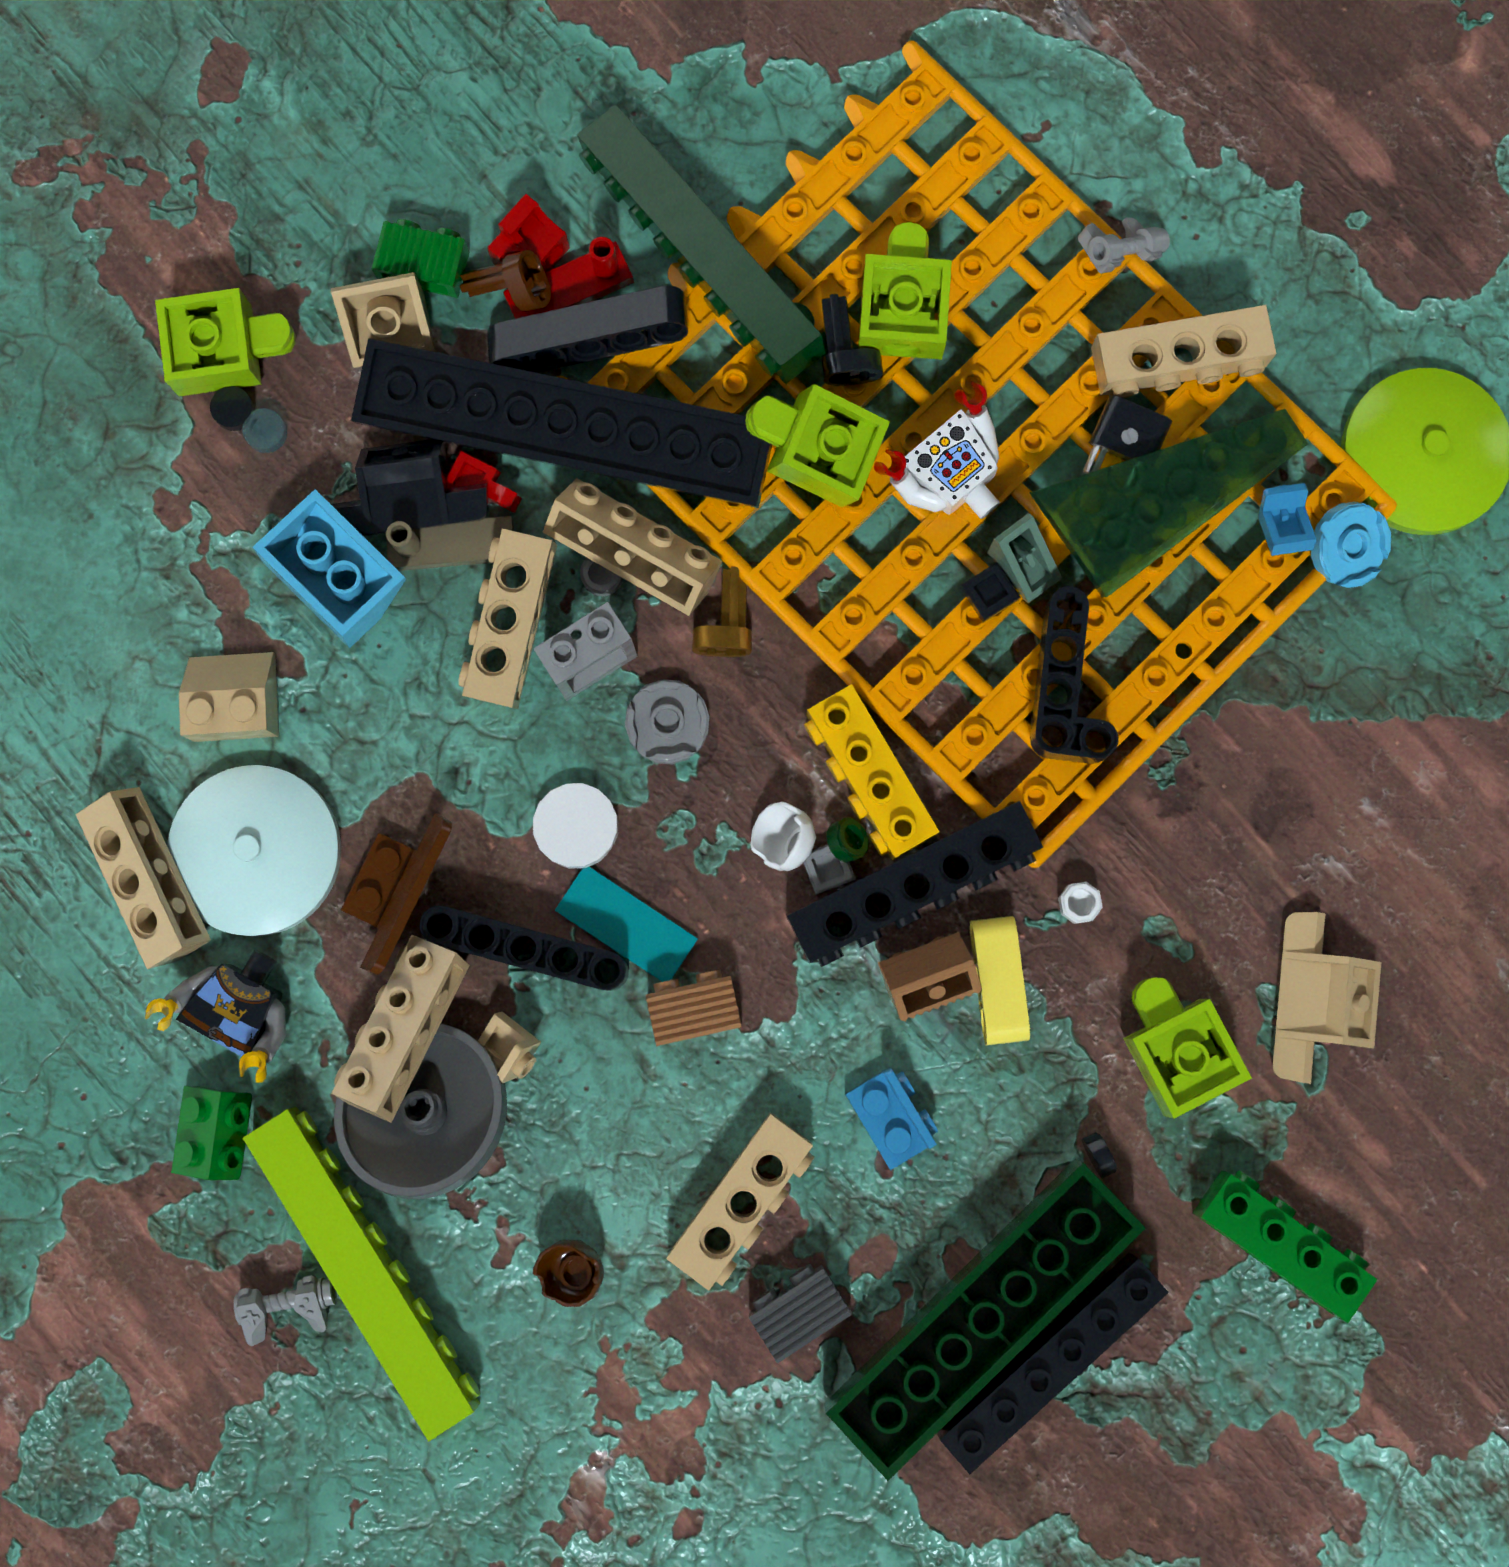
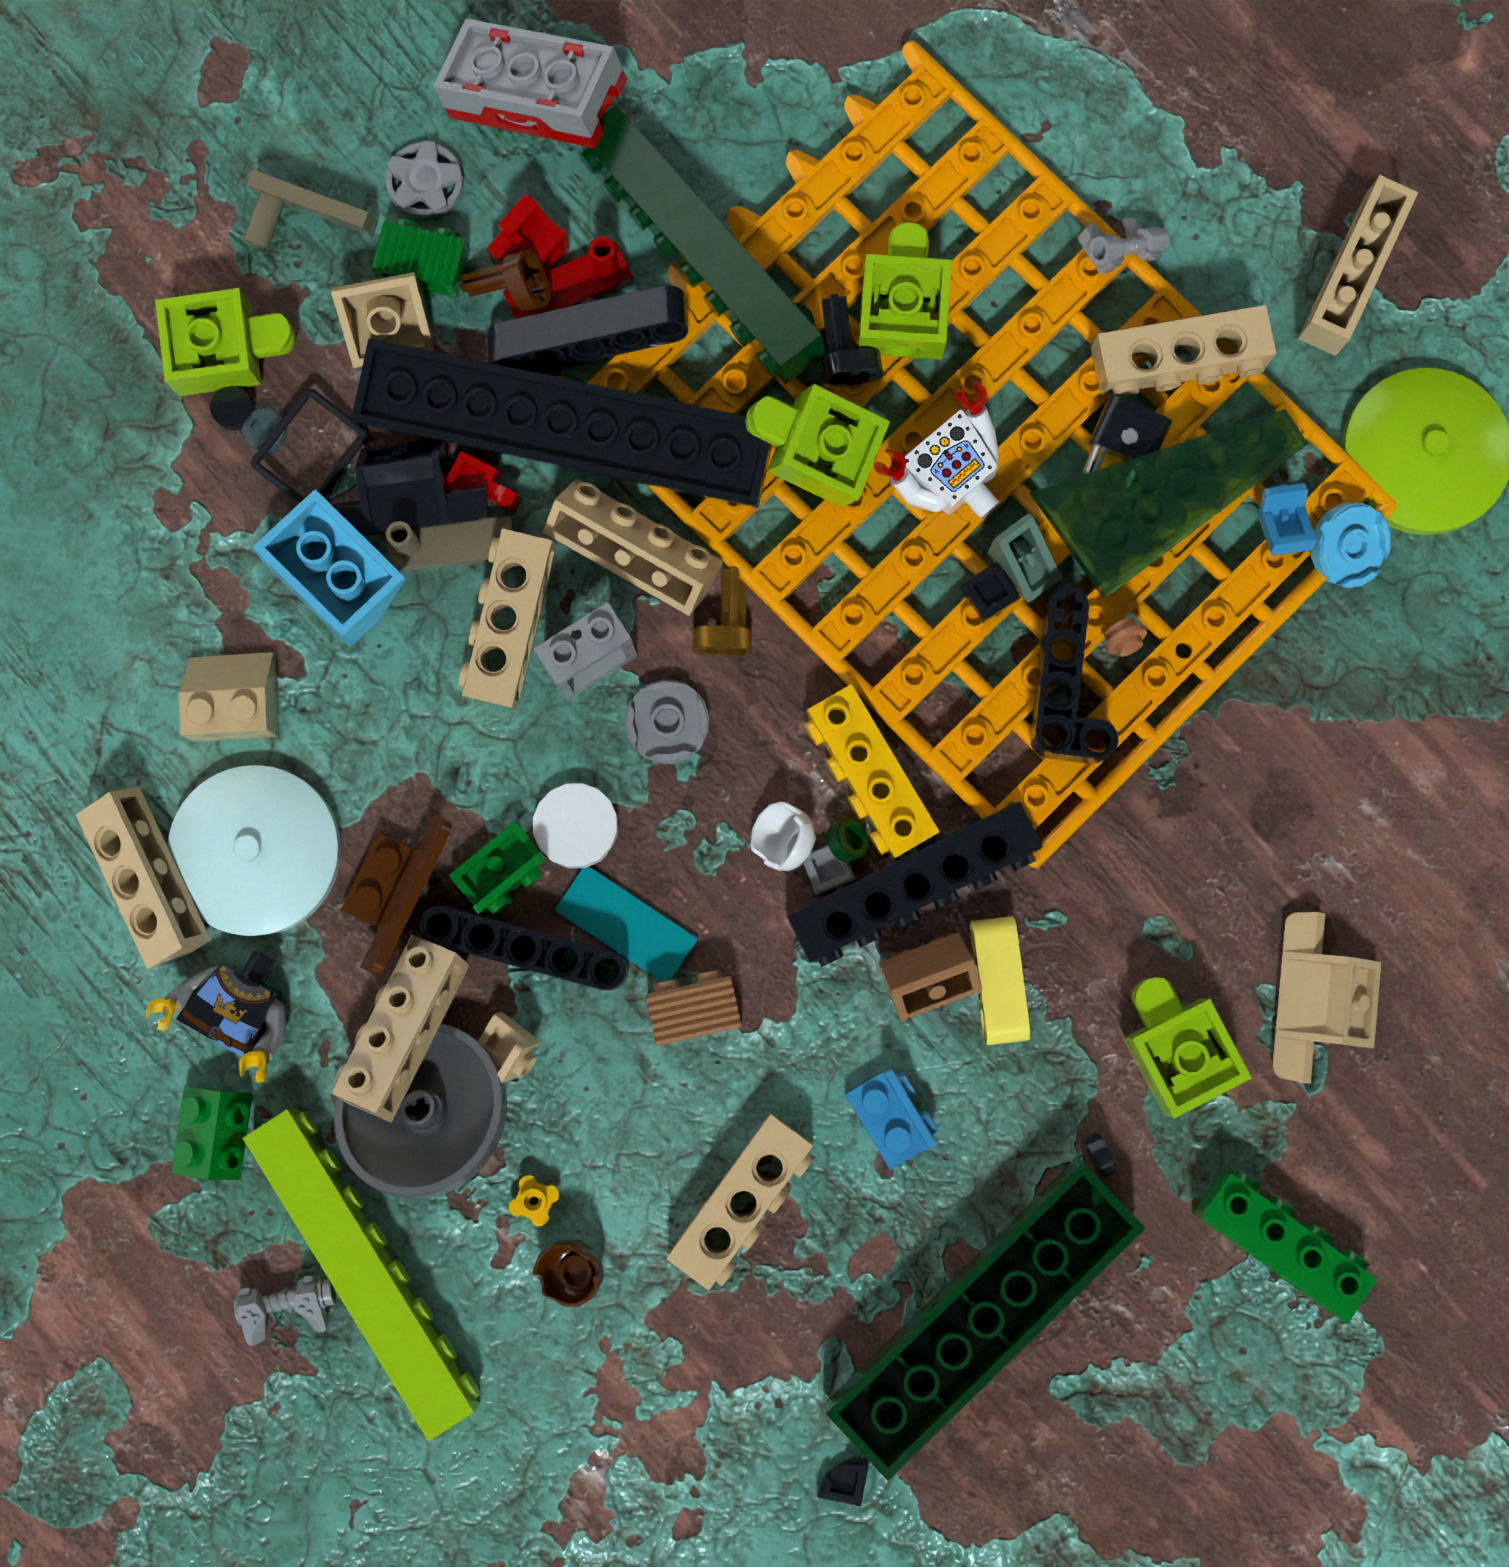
(255, 461): none -> black piece
(276, 192): none -> dark tan piece
(424, 179): none -> light grey wheel
(499, 870): none -> green bracket
(530, 82): none -> light grey piece
(546, 1197): none -> yellow plate
(599, 579): light grey tile -> none
(798, 1312): dark grey brick -> none
(845, 1482): none -> black tile
(1052, 1361): black brick -> none
(1080, 902): white tile -> none
(1124, 637): none -> nougat plate
(1358, 265): none -> tan brick

